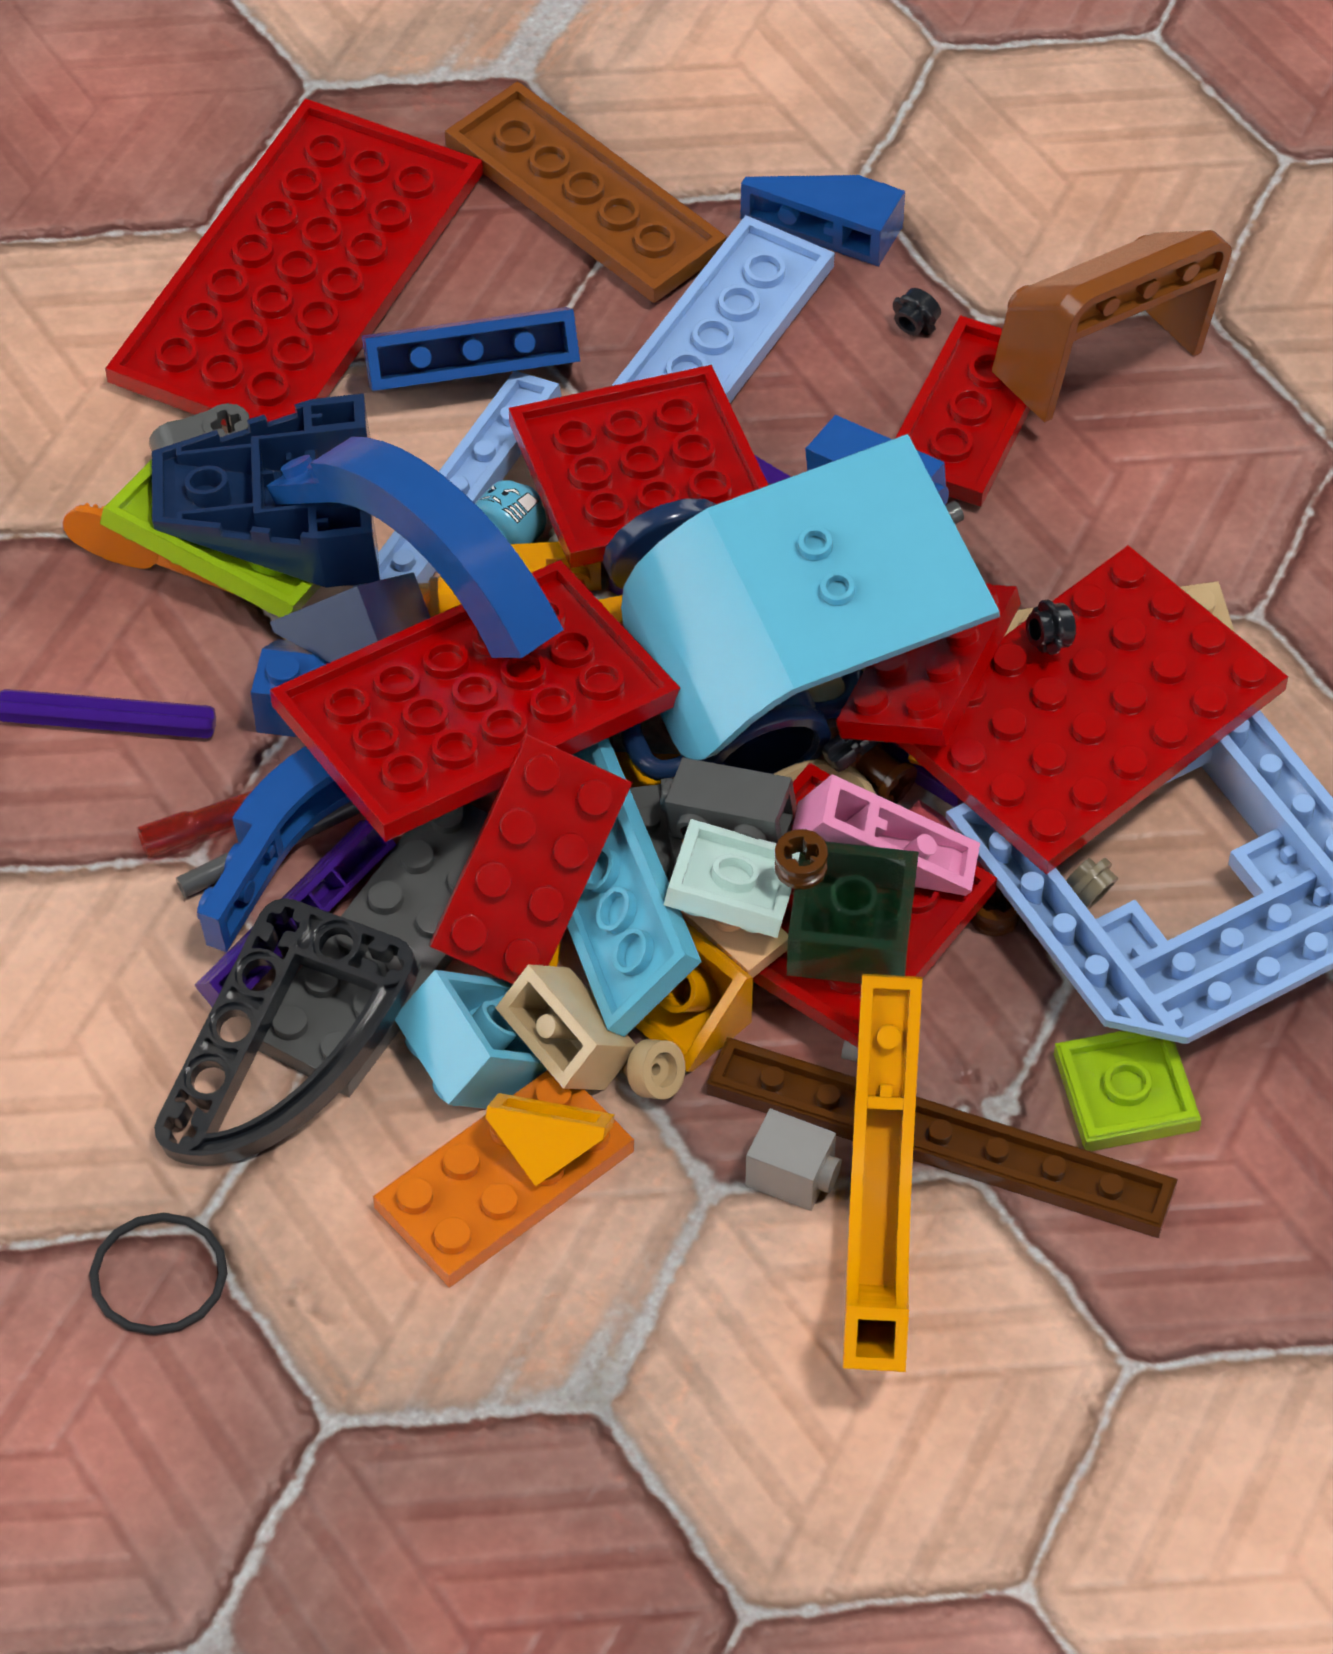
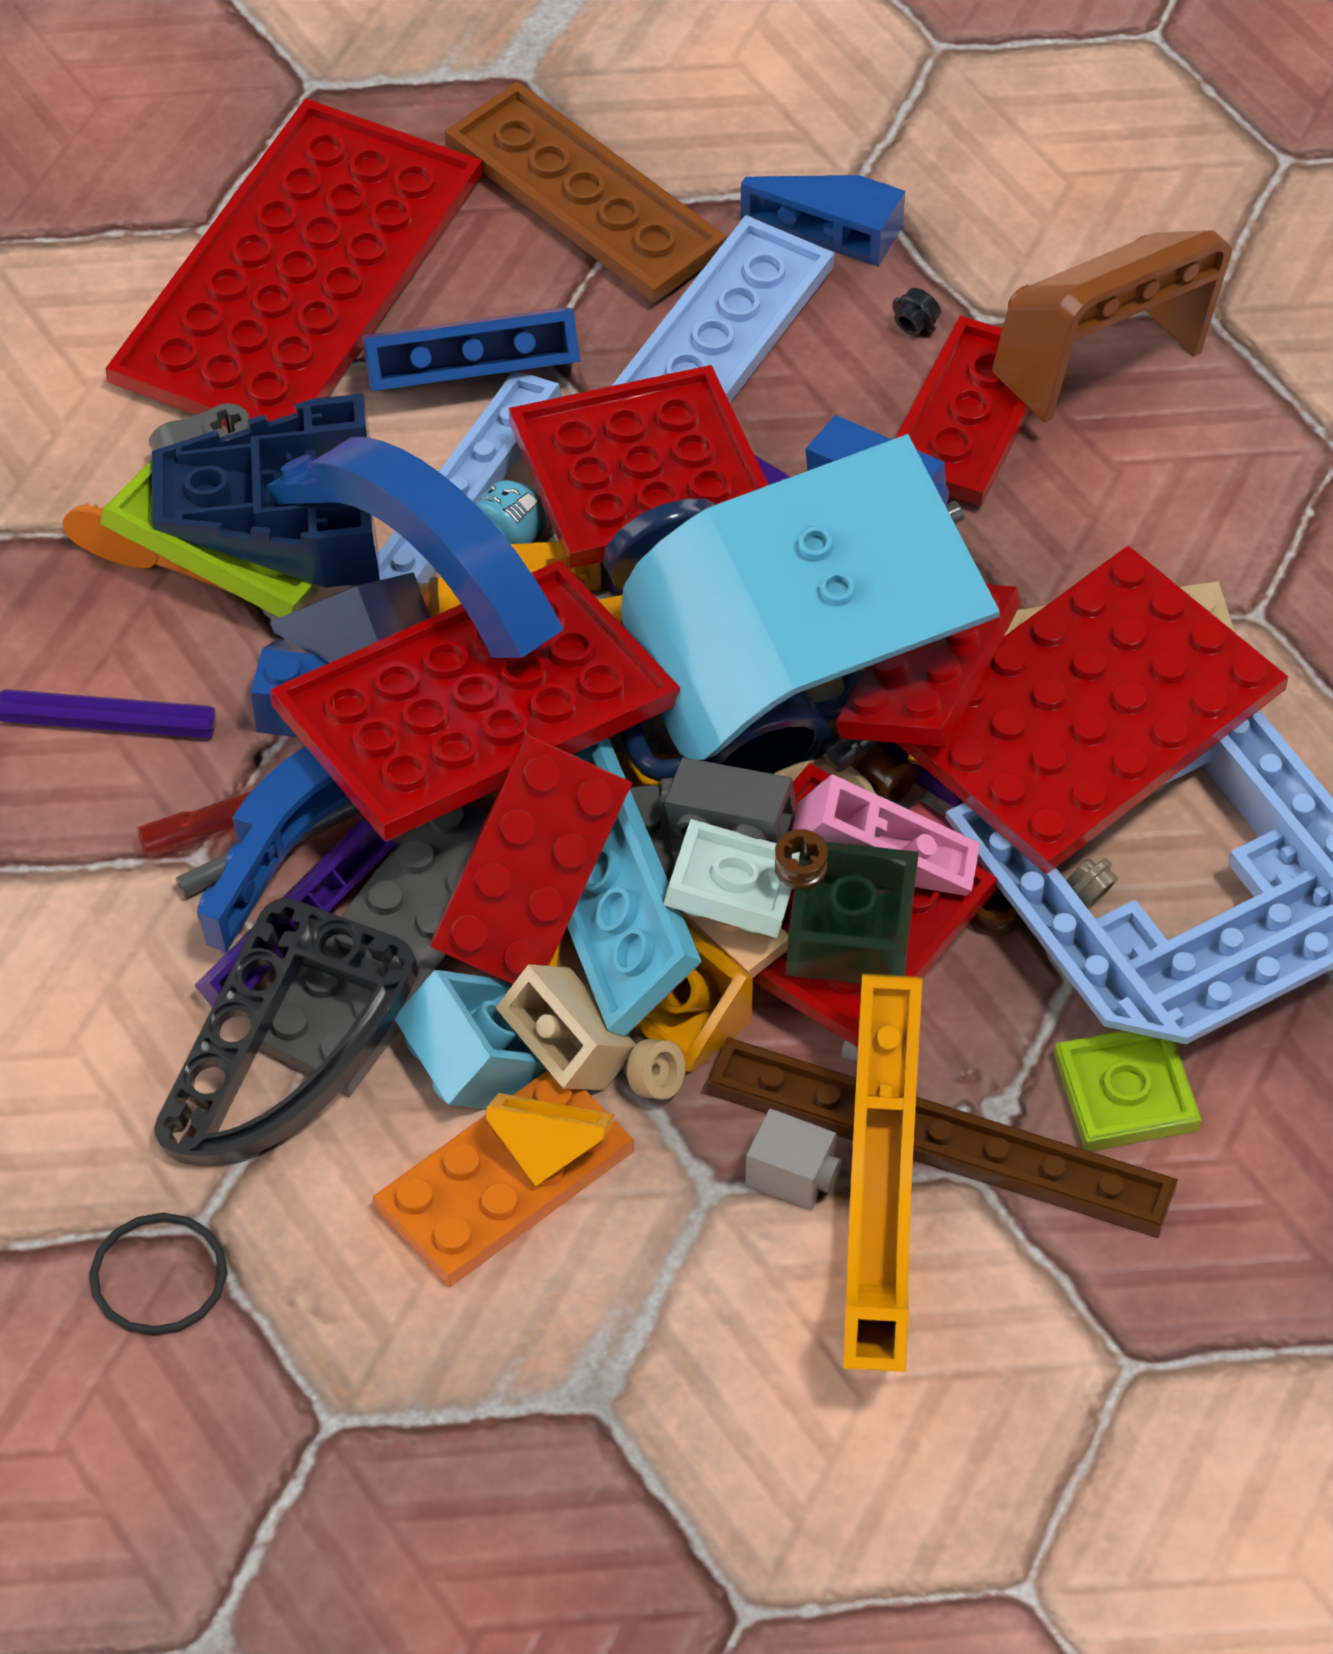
(1051, 627): black plate -> none

